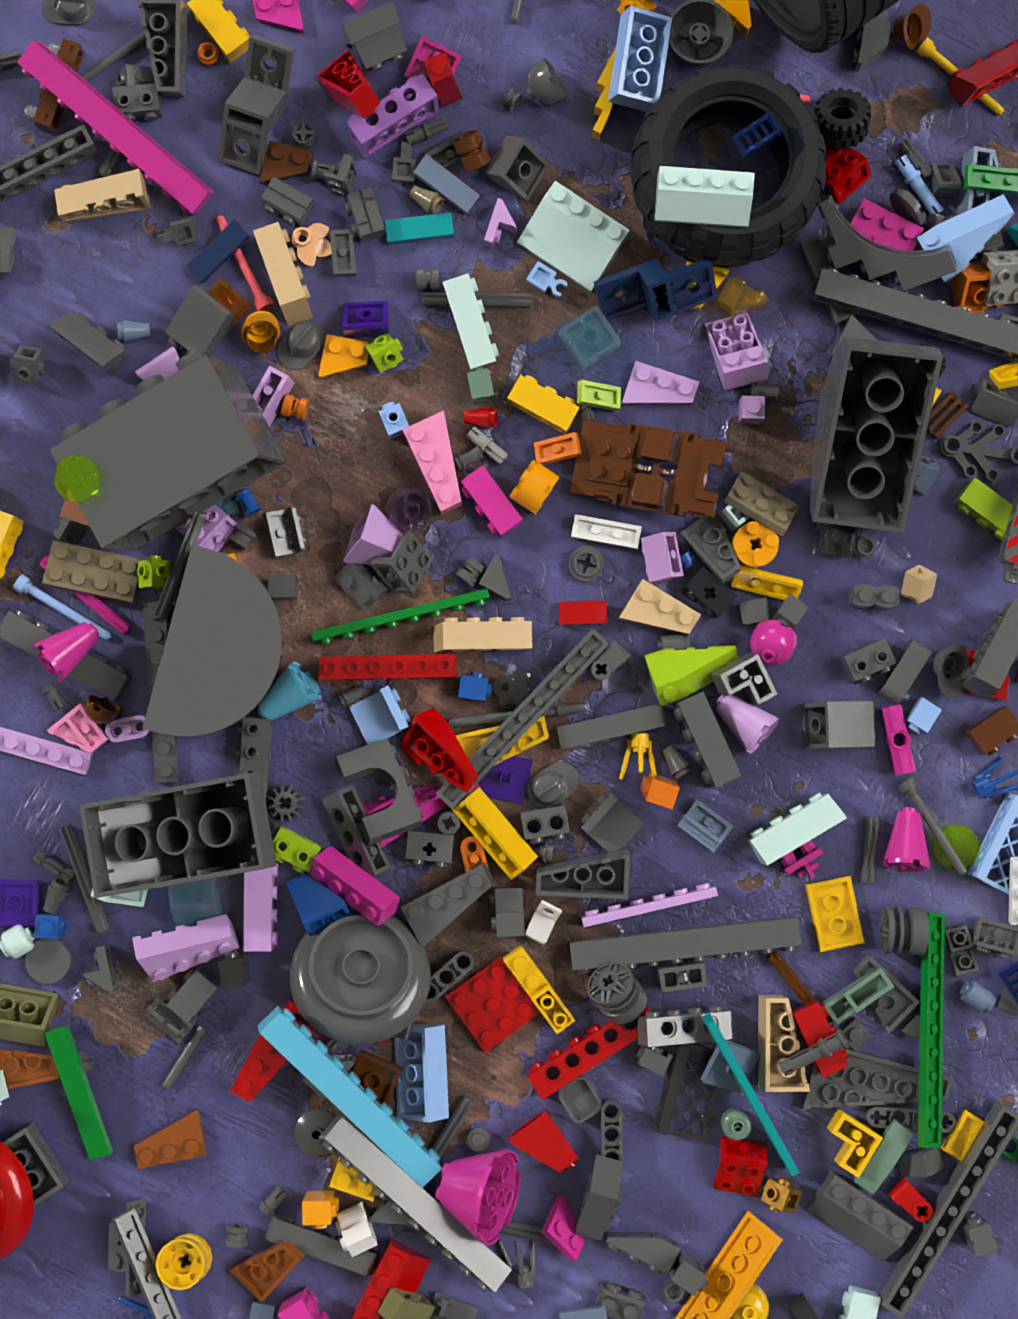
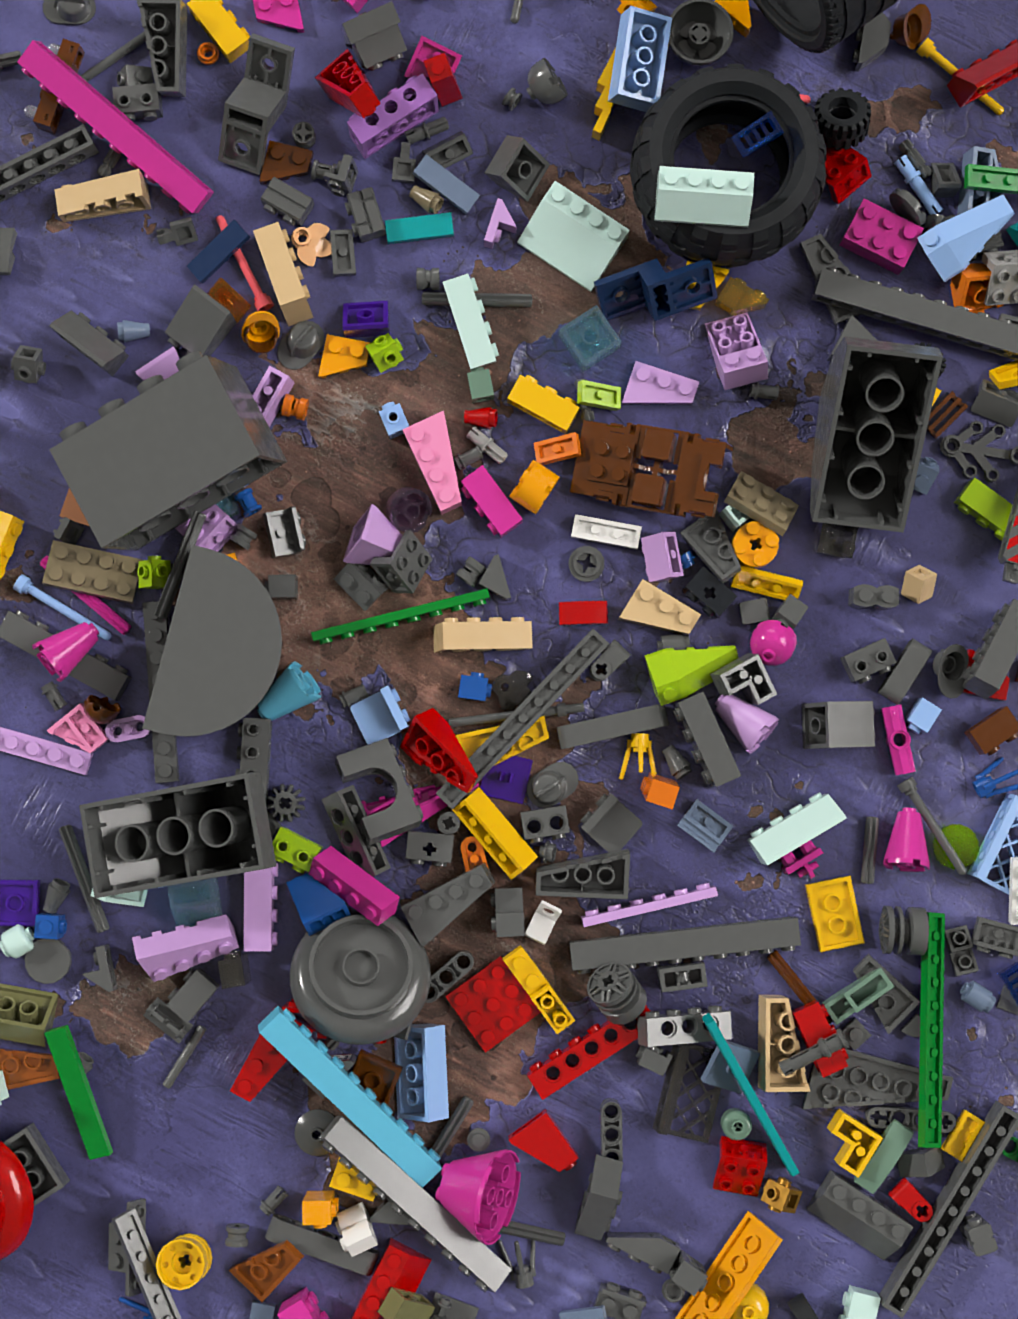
(53, 866): dark grey axle -> none
(77, 478): clear neon green tile -> none
(174, 1143): dark orange wing -> none
(387, 667): red brick -> none
(470, 148): reddish brown wheel -> none
(543, 278): light blue plate -> none
(561, 1227): dark pink wing -> none
(580, 1099): dark grey piece -> none
(752, 409): lavender brick -> none
(865, 547): dark grey plate -> none
(877, 260): dark grey arch -> none

